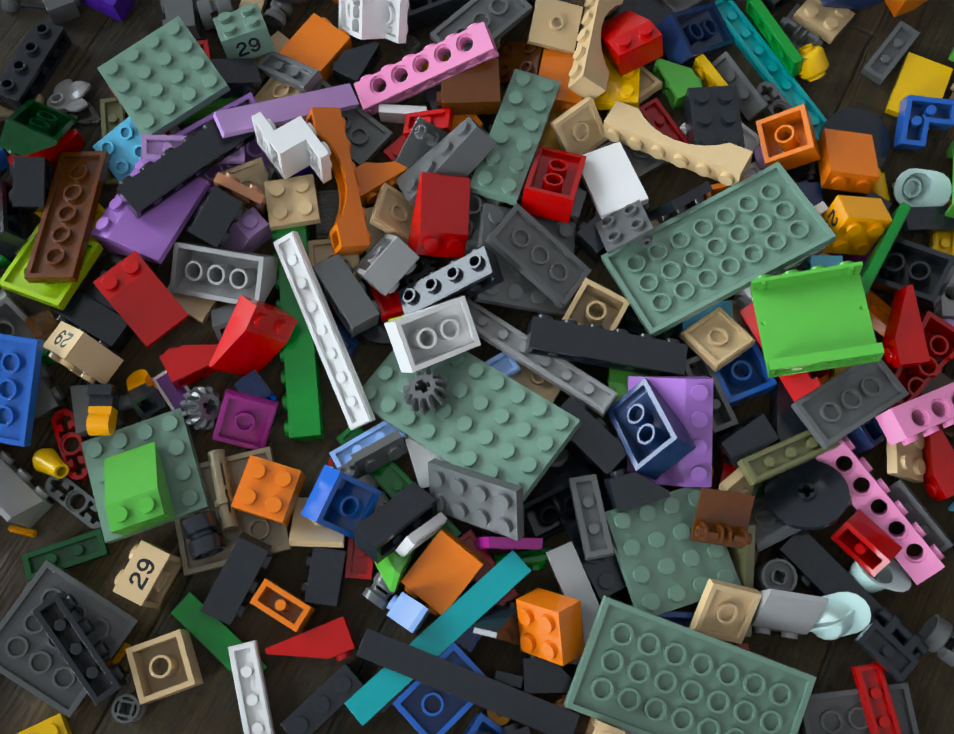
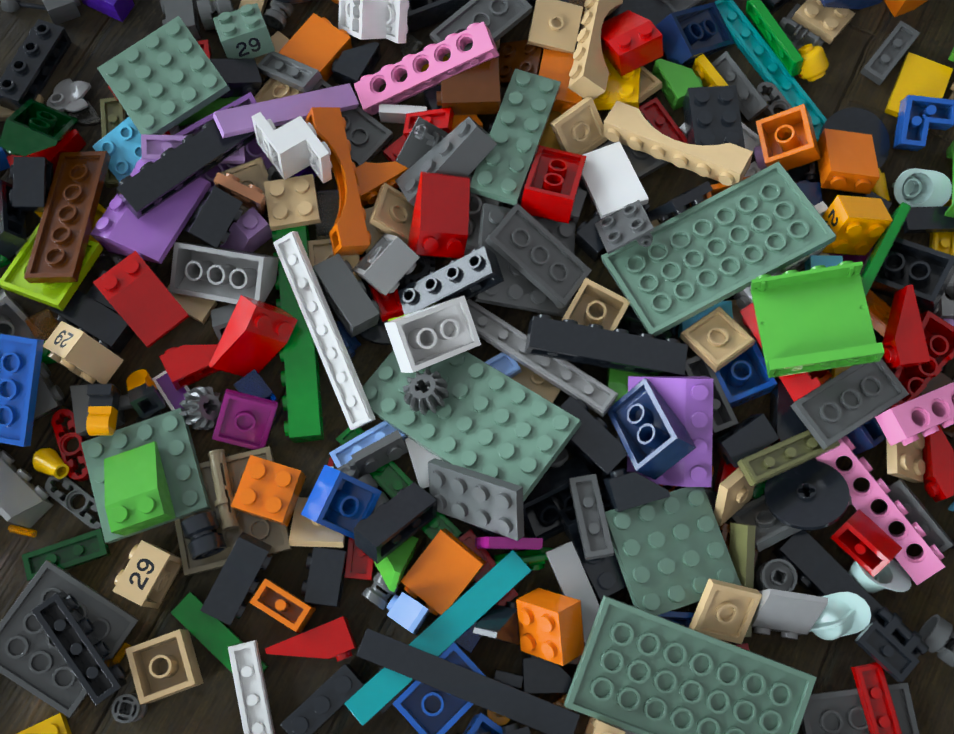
(421, 535): white tile -> none
(723, 518): reddish brown hinge -> none

